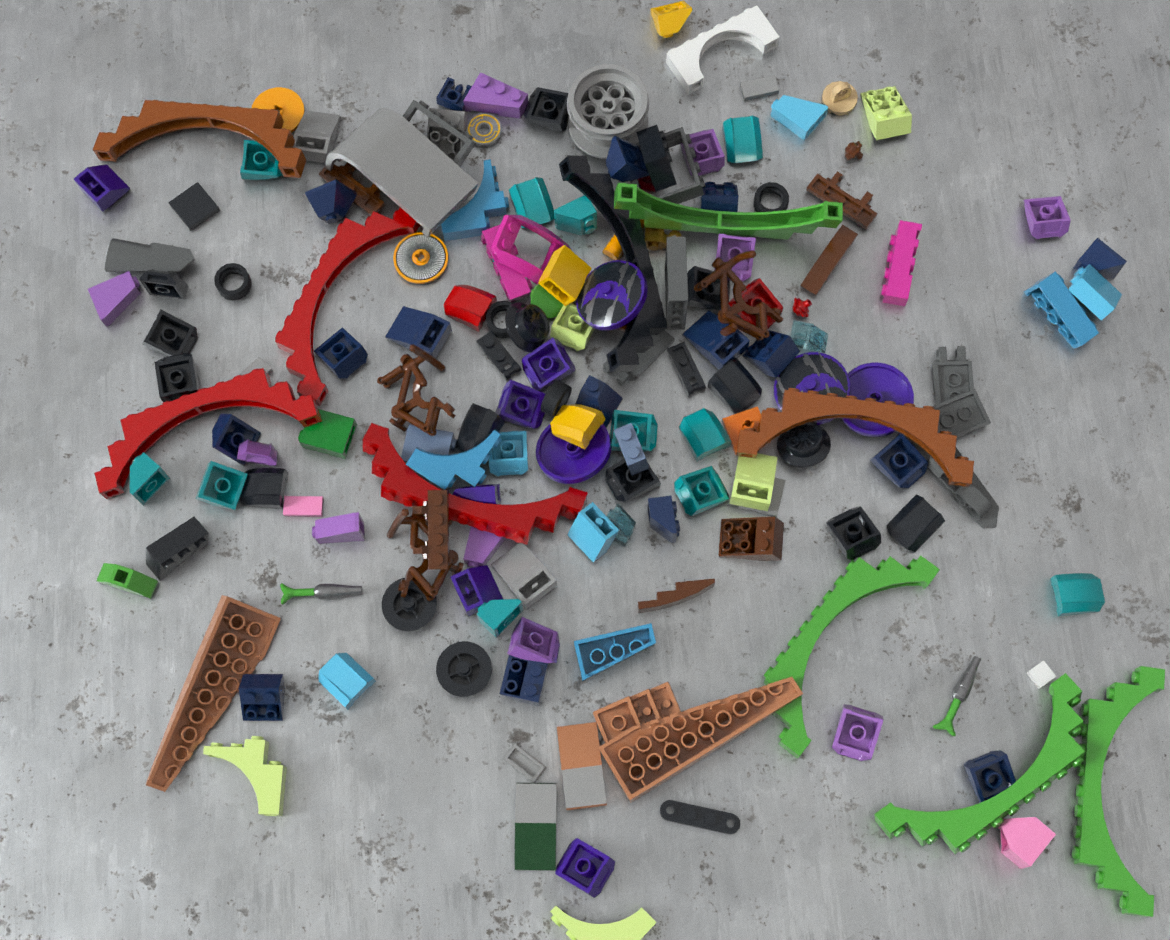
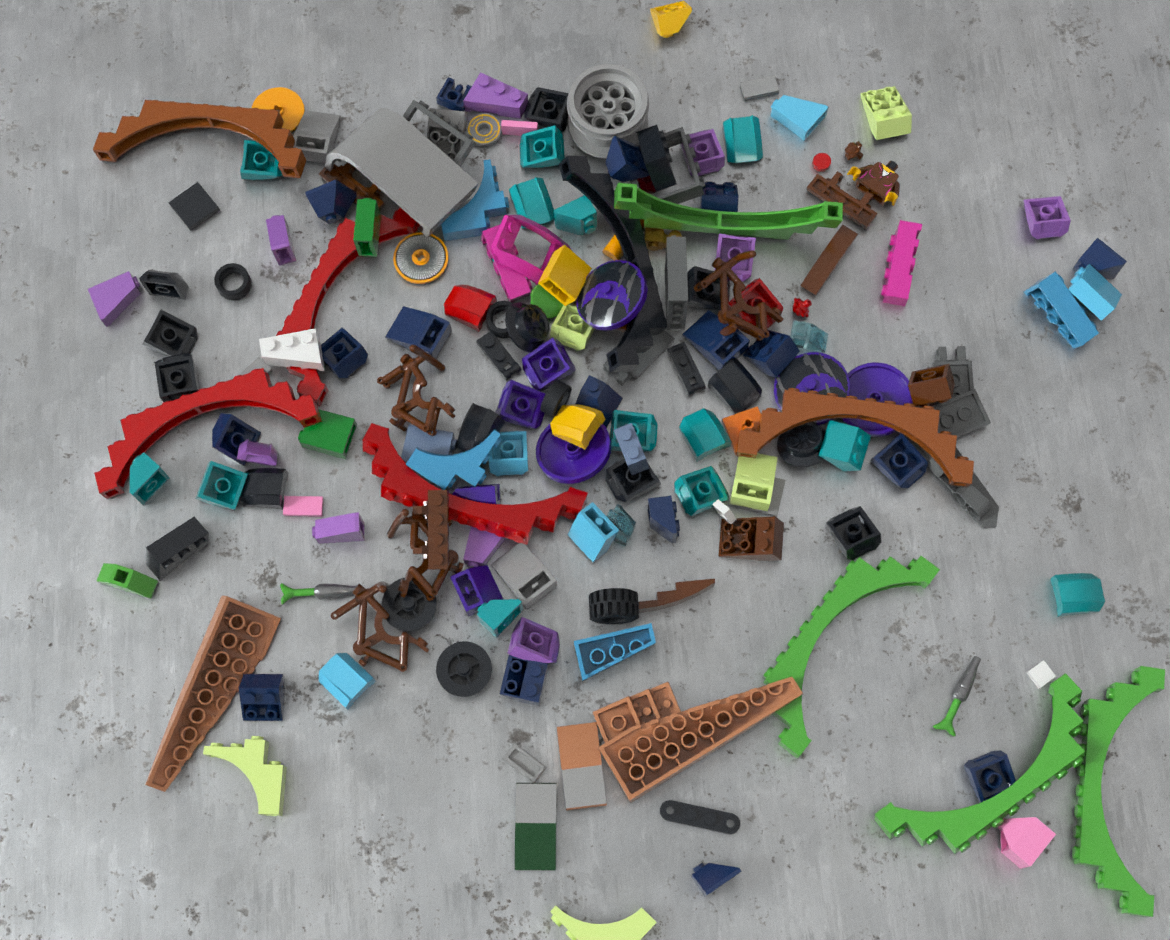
(101, 185): dark purple slope -> none
(139, 257): dark grey panel -> none
(280, 240): none -> medium lavender slope
(293, 349): none -> white wedge
(362, 645): none -> reddish brown piece
(367, 227): none -> green brick
(517, 127): none -> bright pink tile
(542, 148): none -> teal slope
(585, 867): dark purple slope -> none
(613, 606): none -> black tyre
(712, 876): none -> dark blue slope
(724, 511): none -> white tile
(748, 27): white arch -> none
(771, 187): black tyre -> none
(821, 162): none -> red tile
(840, 98): tan tile -> none
(844, 446): none -> teal slope
(857, 733): medium lavender slope -> none
(878, 180): none -> reddish brown torso
(915, 523): black slope -> none
(931, 385): none -> reddish brown brick

